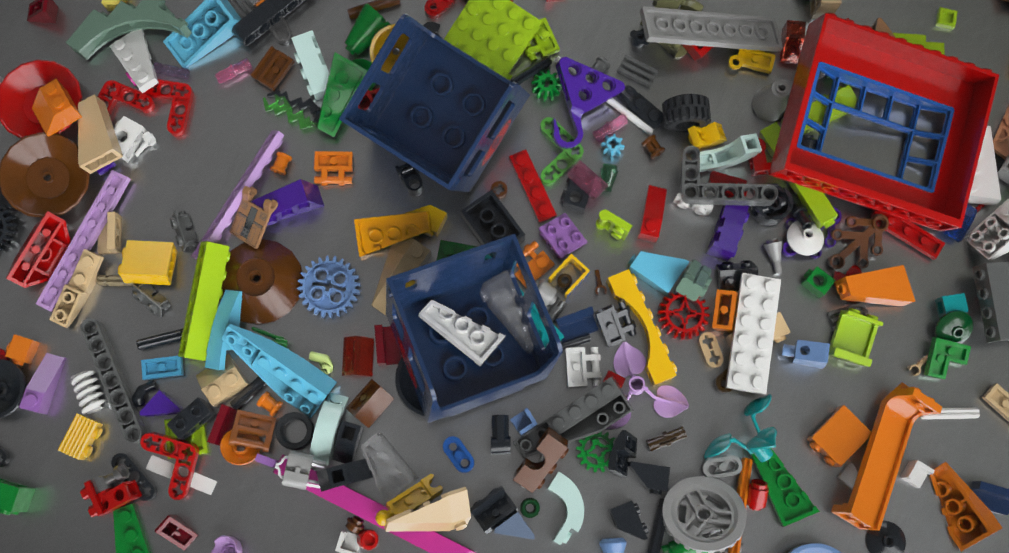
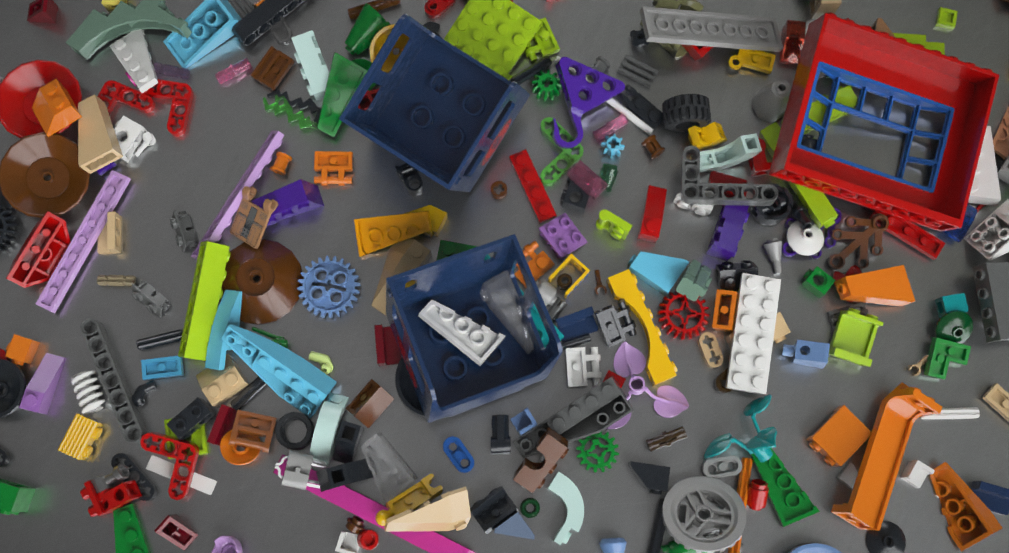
(78, 290): tan slope -> none
(148, 262): yellow brick -> none
(161, 405): dark purple slope -> none
(266, 460): medium lavender tile -> none
(269, 403): orange bush -> none
(358, 356): clear red panel -> none
(490, 220): black brick -> none
(623, 449): black slope -> none
(627, 519): black slope -> none

